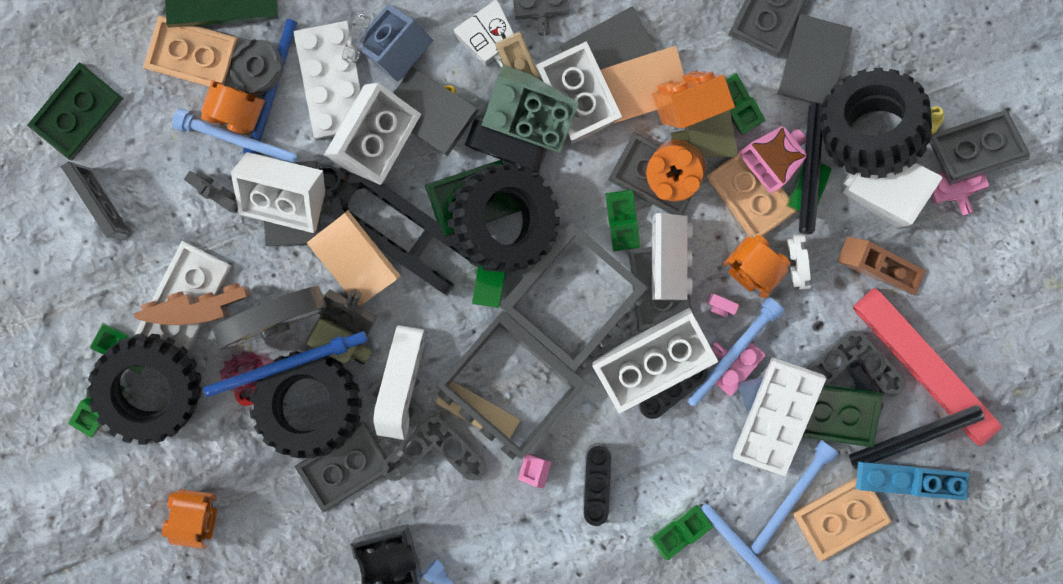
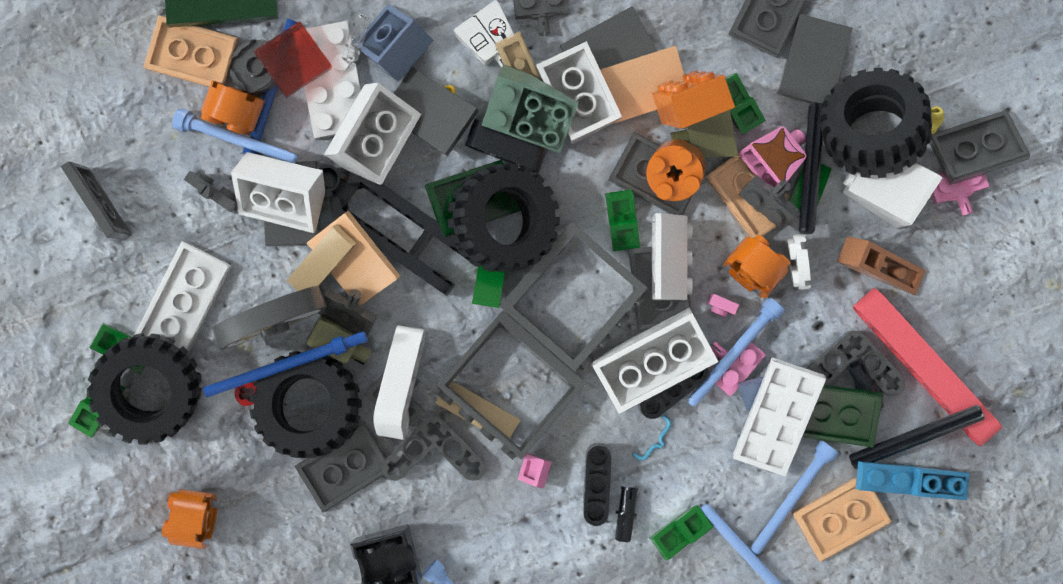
(75, 111): dark green tile -> none
(184, 310): nougat slope -> none
(249, 363): clear pink gear -> none
(293, 59): none -> clear red tile
(322, 259): none -> tan tile
(626, 514): none -> black axle
(660, 440): none -> medium azure piece
(769, 200): none -> dark grey plate

